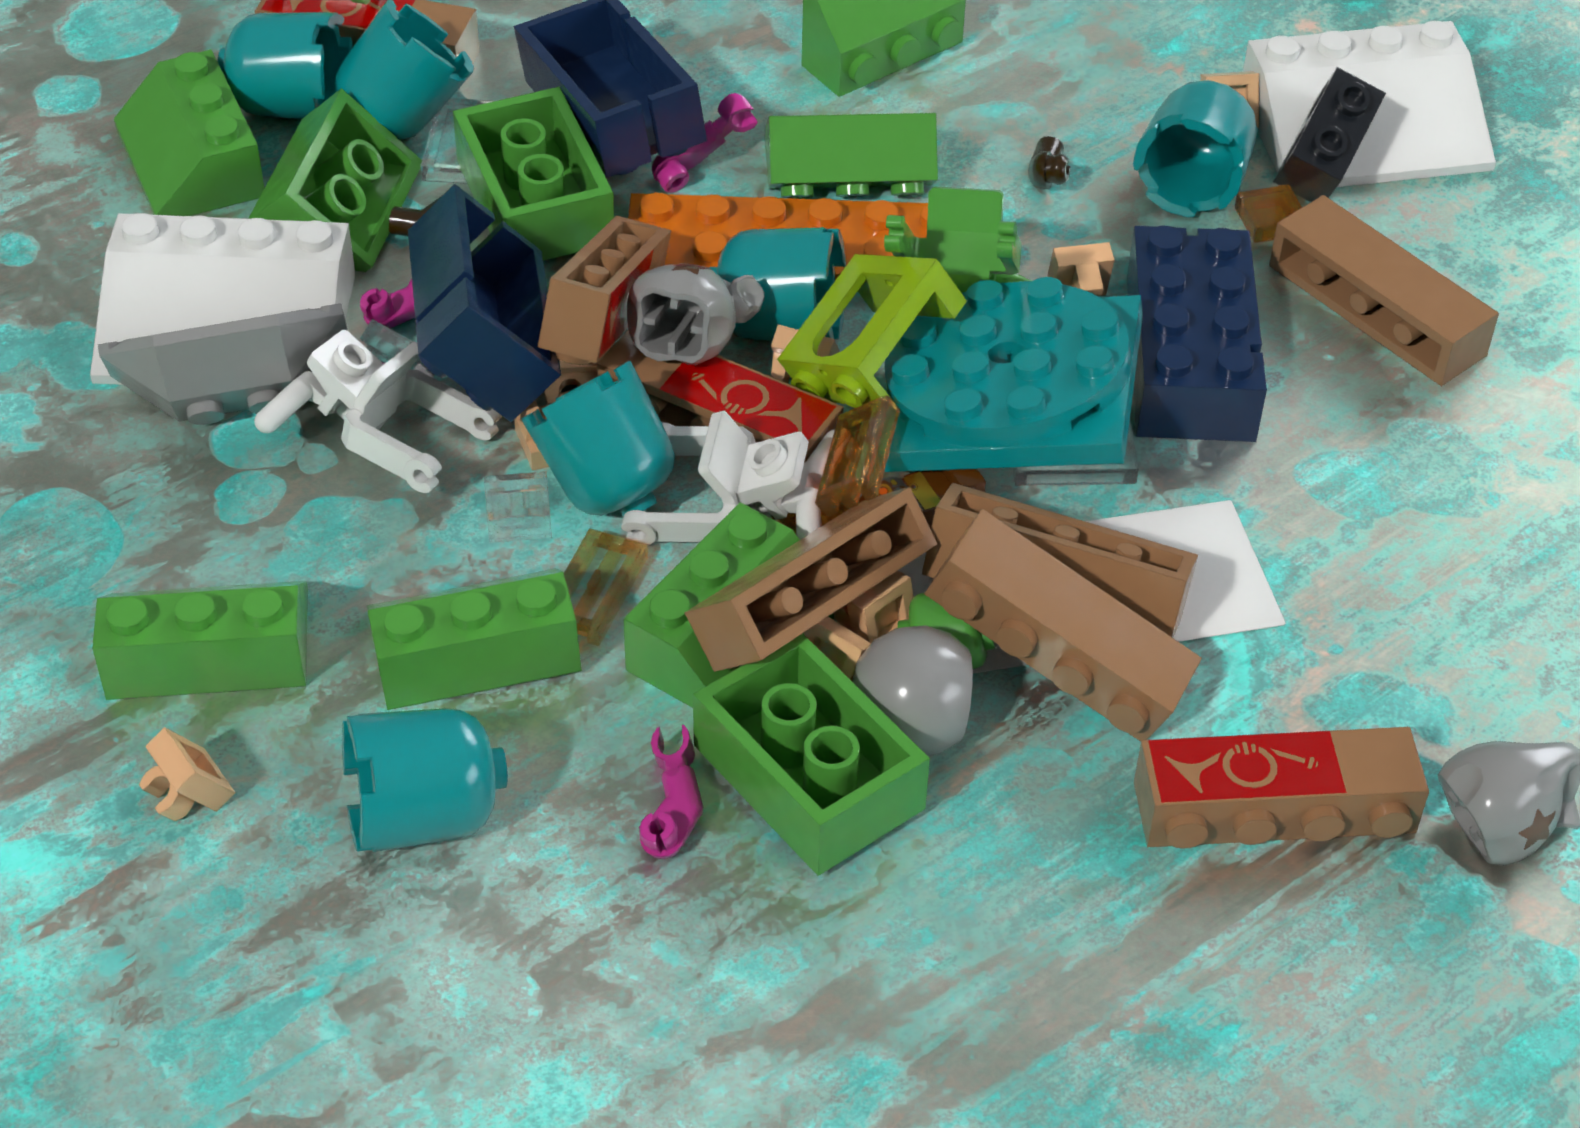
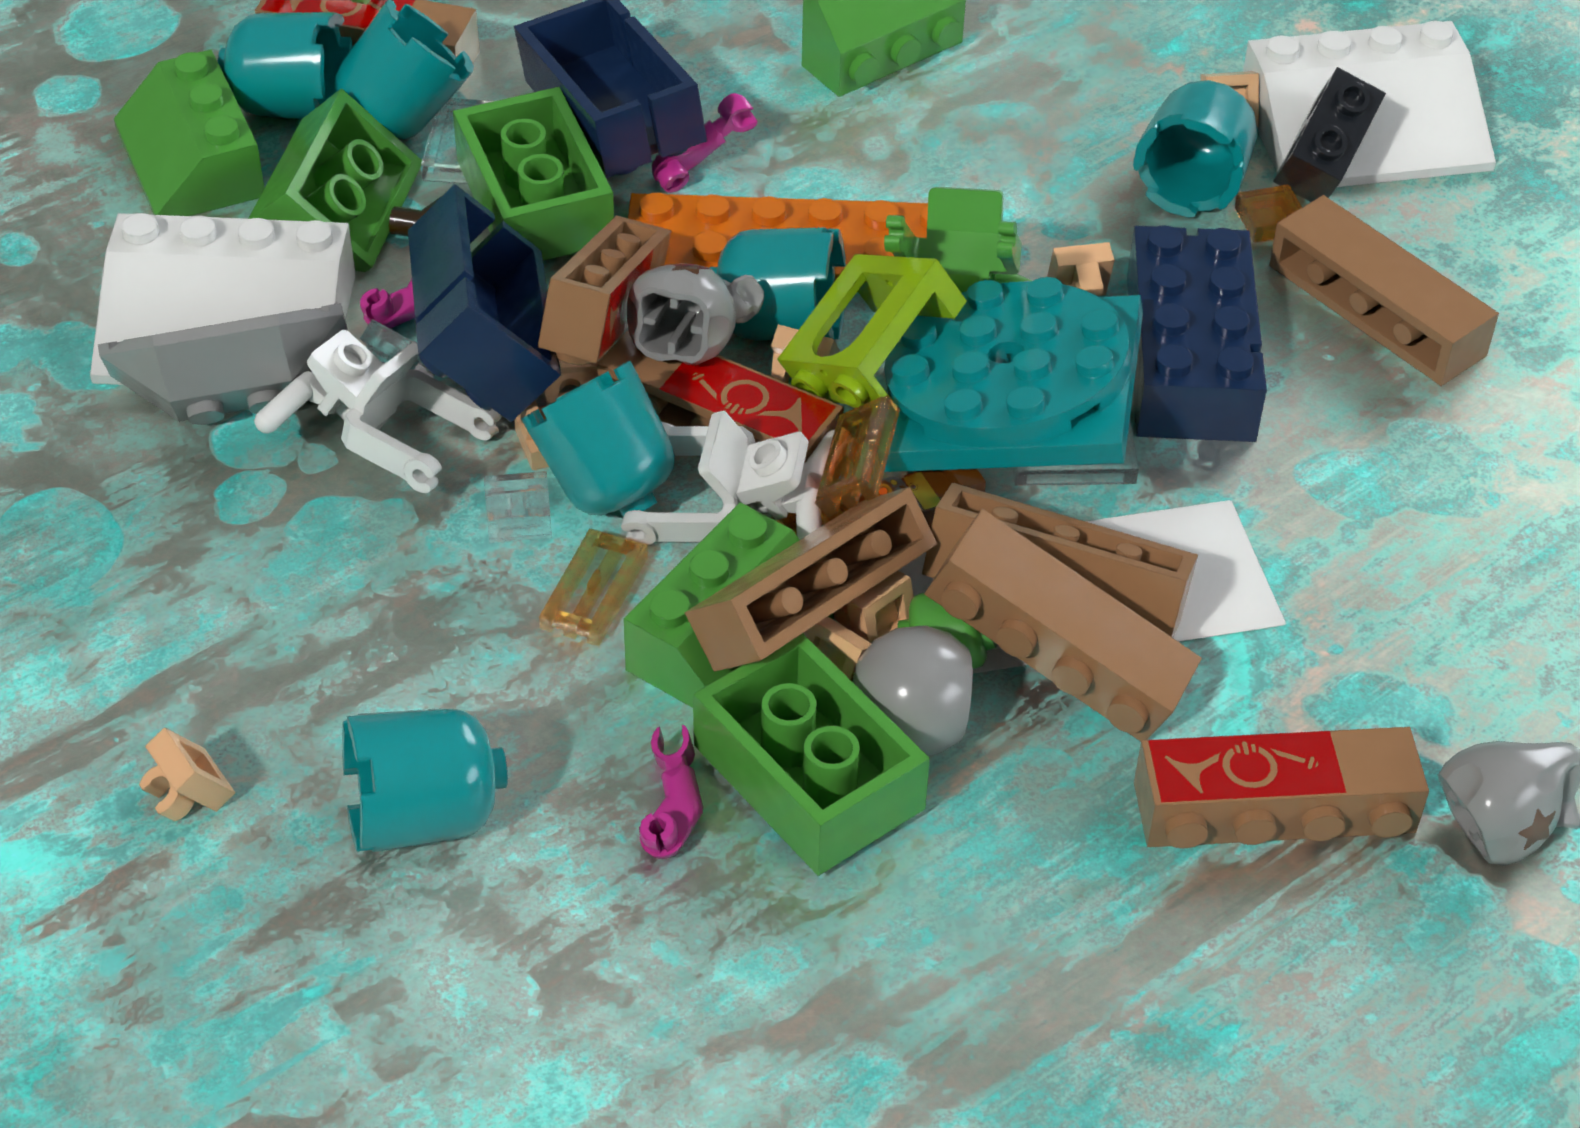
(201, 640): bright green slope -> none
(475, 638): bright green slope -> none
(851, 153): bright green slope -> none
(1048, 164): dark brown arm -> none

